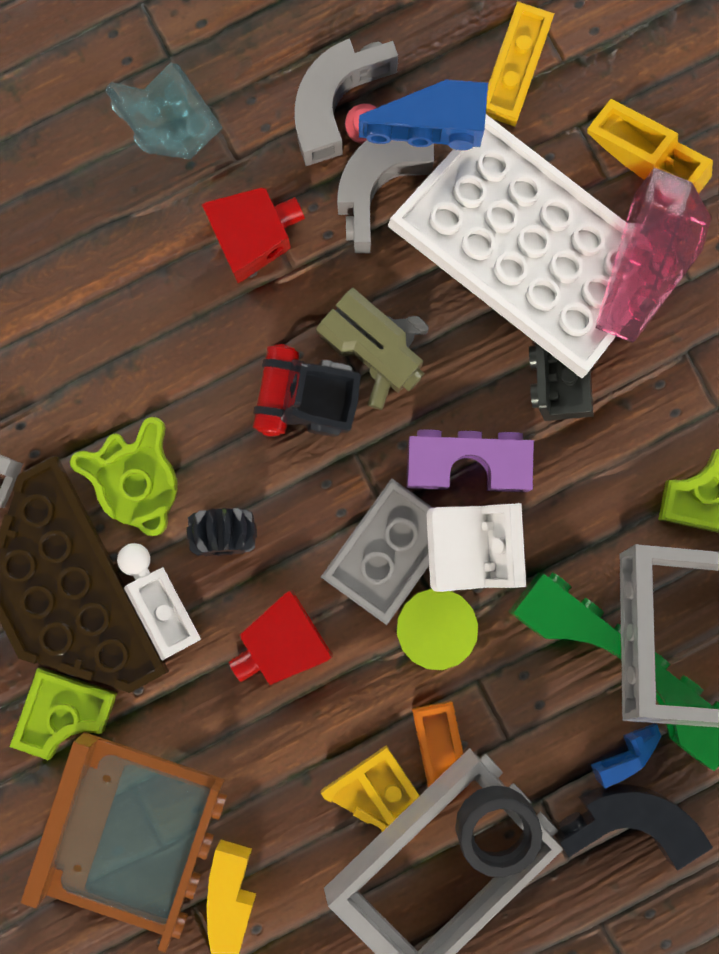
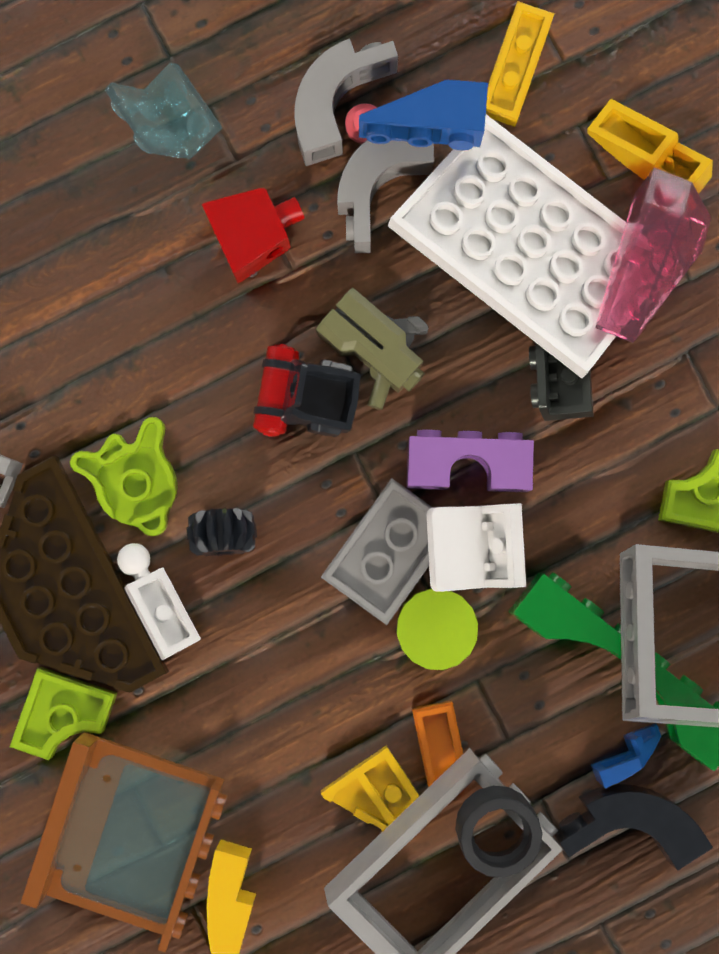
(280, 643): red torso -> none

